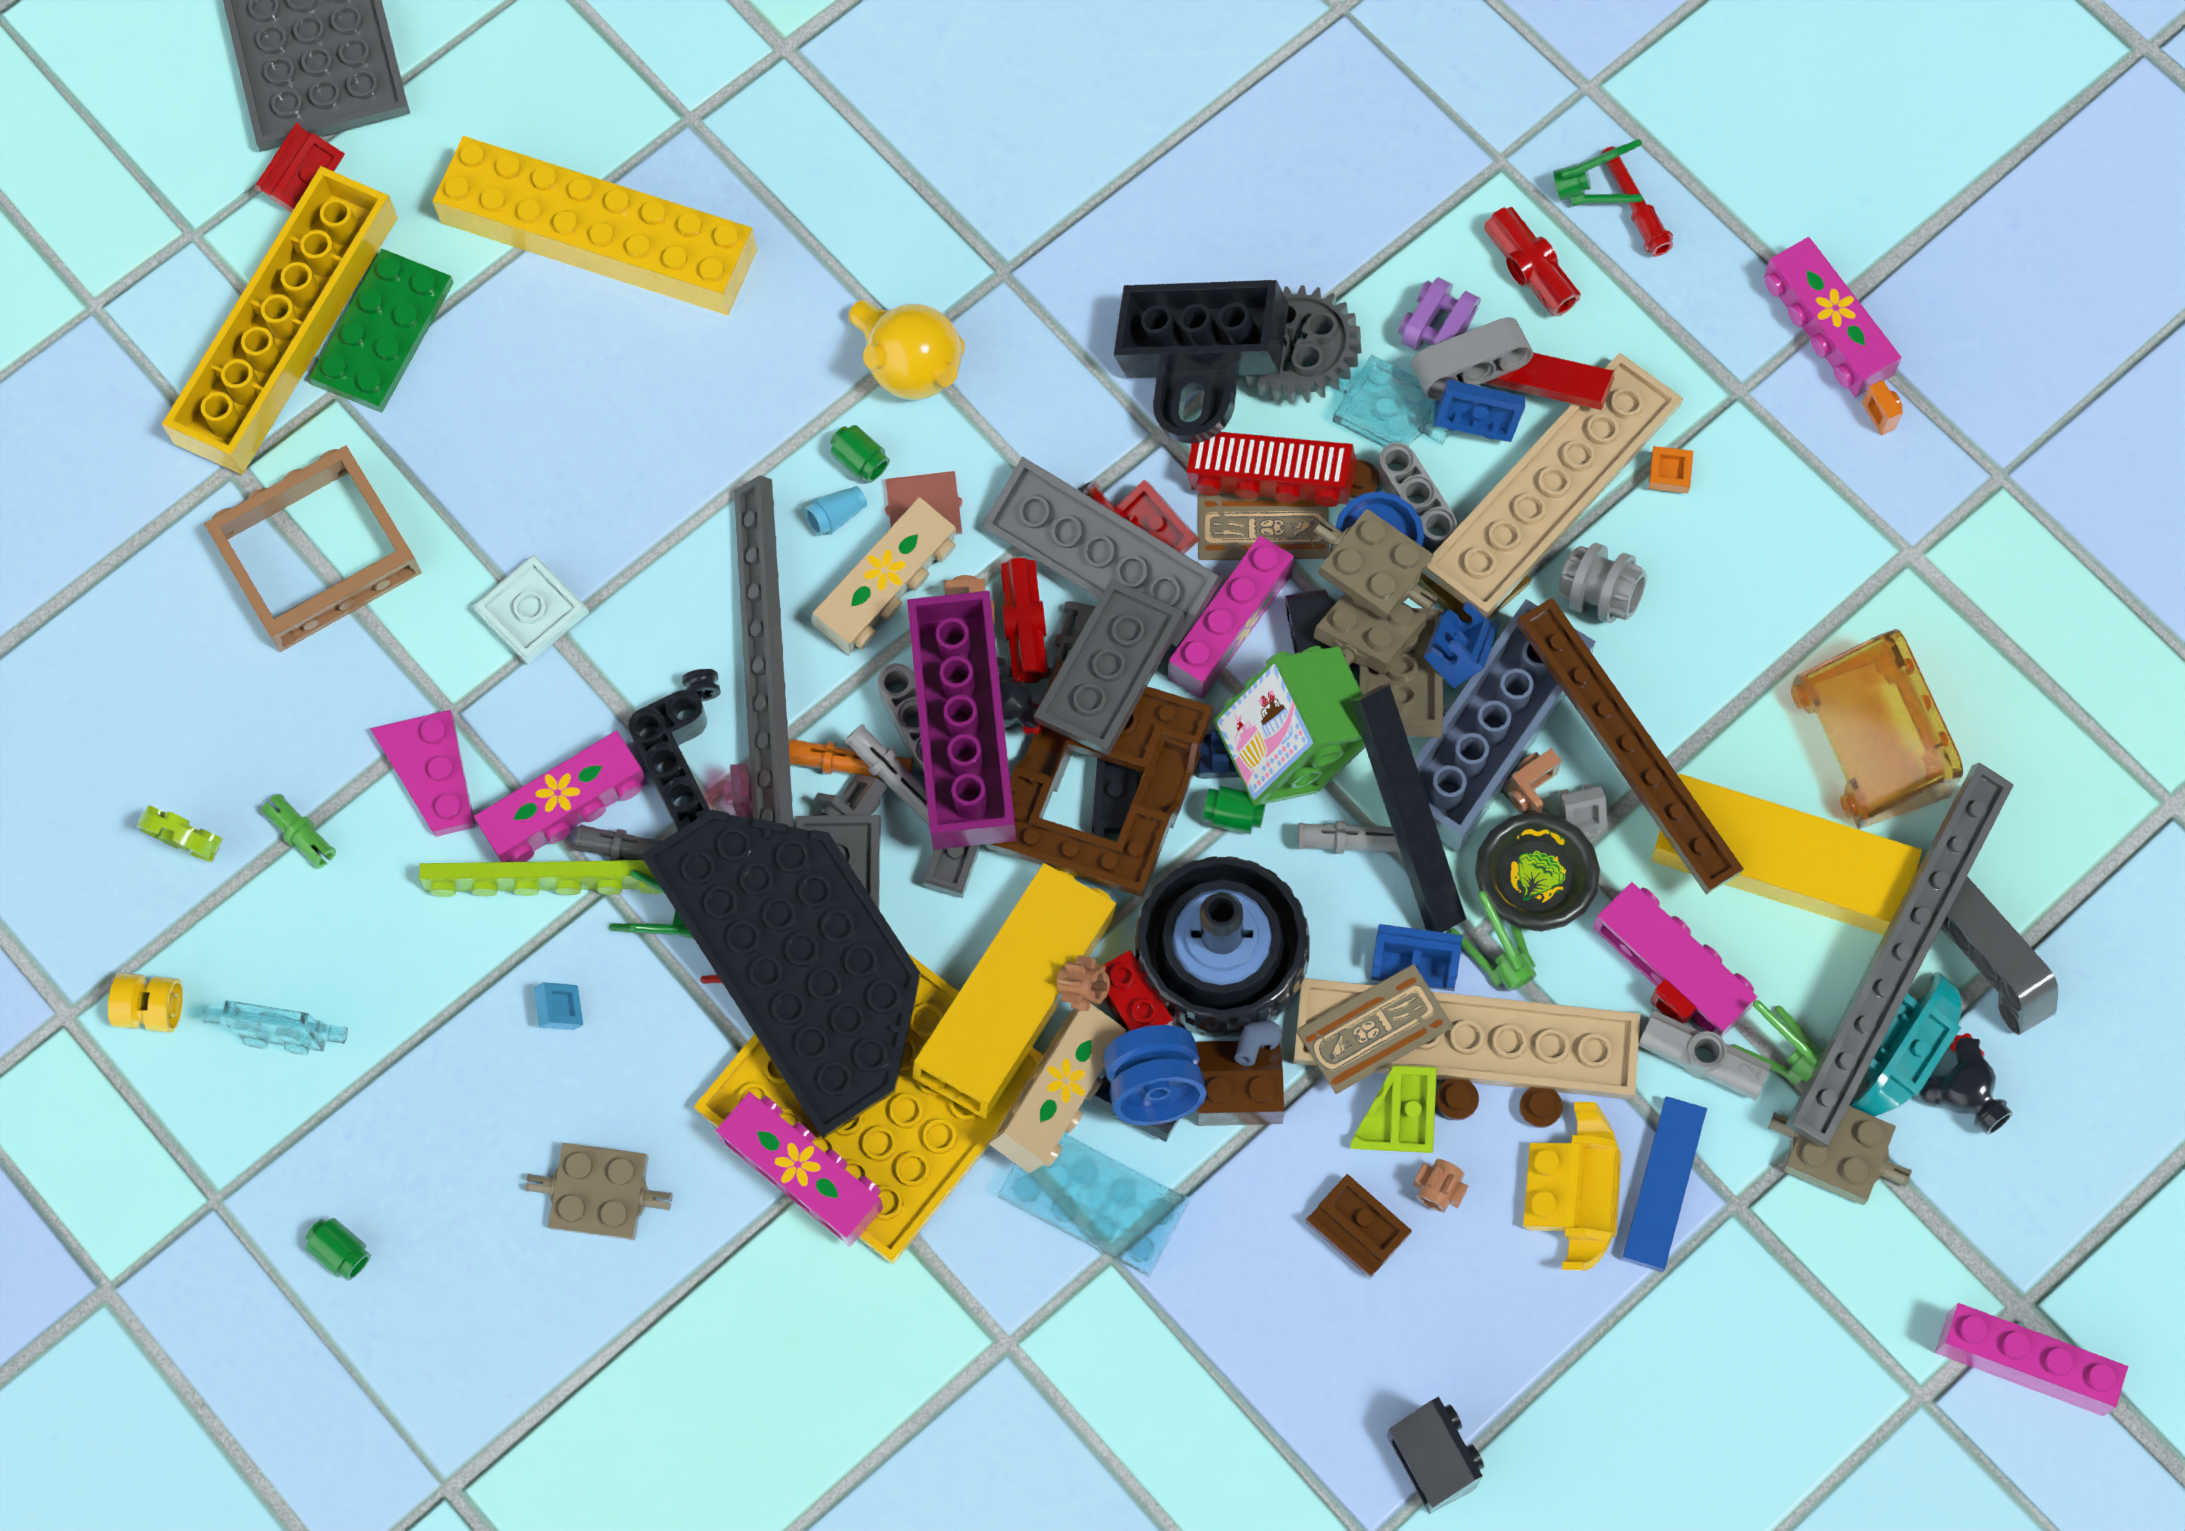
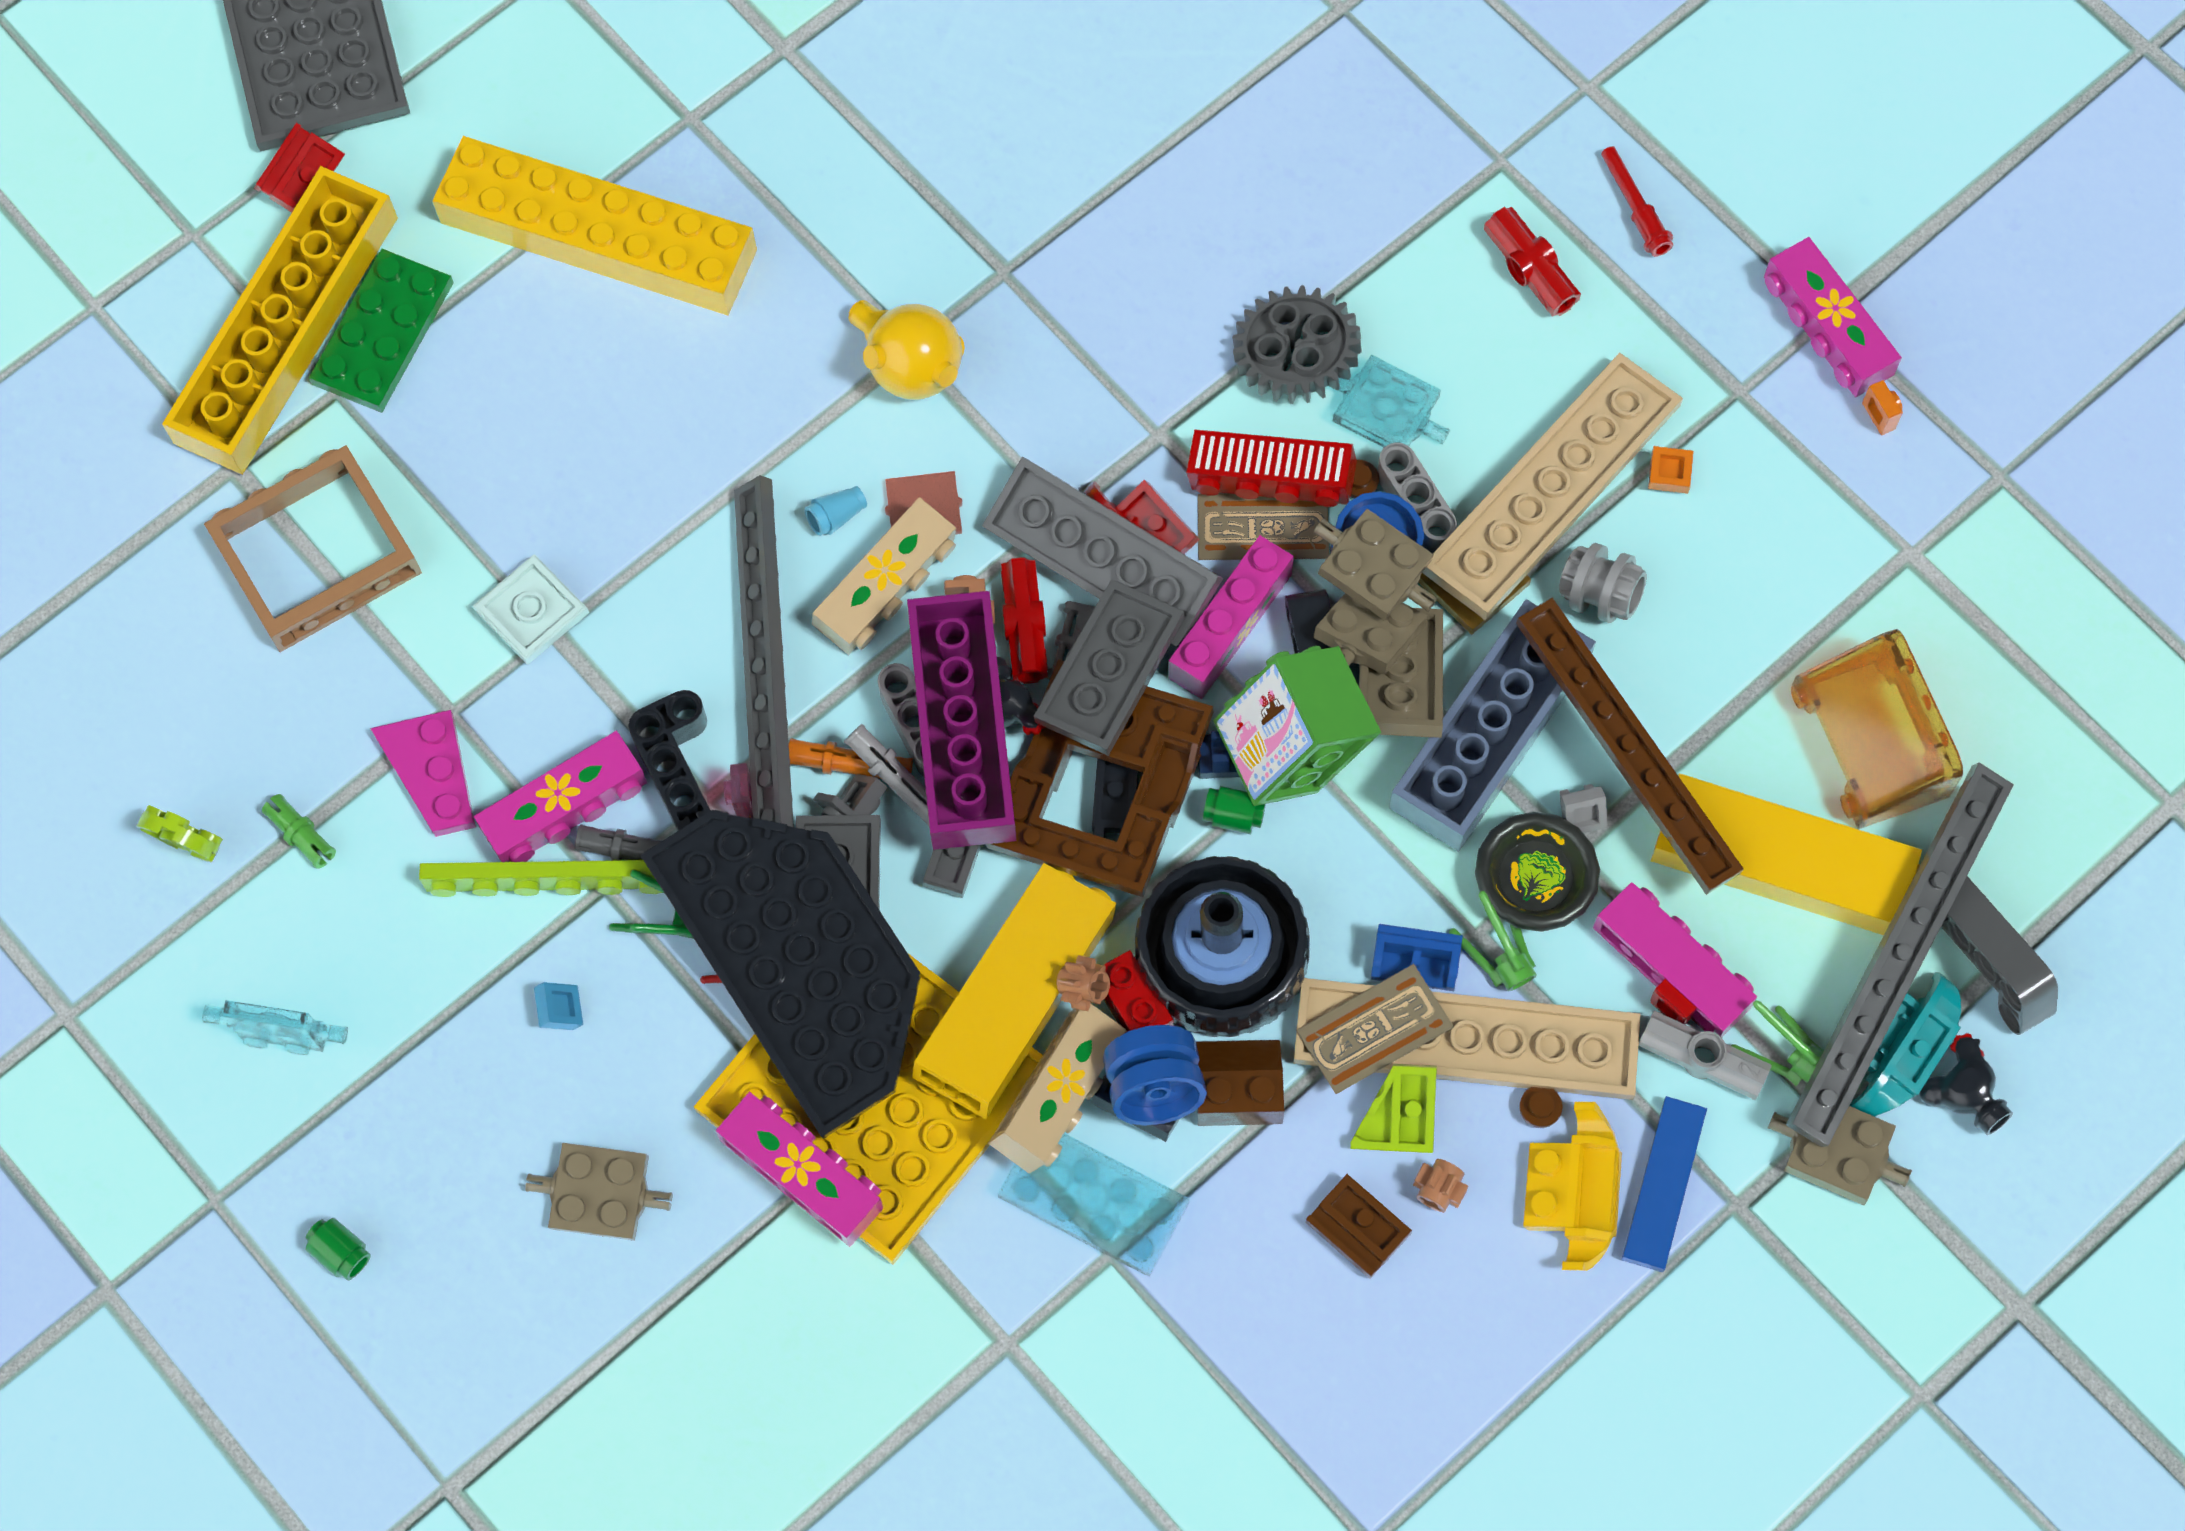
(150, 1003): yellow wheel -> none
(702, 683): black bush -> none
(859, 453): green brick -> none
(1200, 341): black brick -> none
(1255, 1036): sand blue arm -> none
(1346, 837): light grey pin -> none
(1408, 809): black tile -> none
(1433, 299): medium lavender brick -> none
(1436, 1455): black slope -> none
(1457, 1099): reddish brown plate -> none
(1460, 647): blue hinge -> none
(1472, 356): light grey beam -> none
(1479, 410): blue bracket -> none
(1532, 774): nougat bracket -> none
(1560, 381): red tile -> none
(1575, 179): green plant -> none
(2031, 1359): dark pink brick -> none

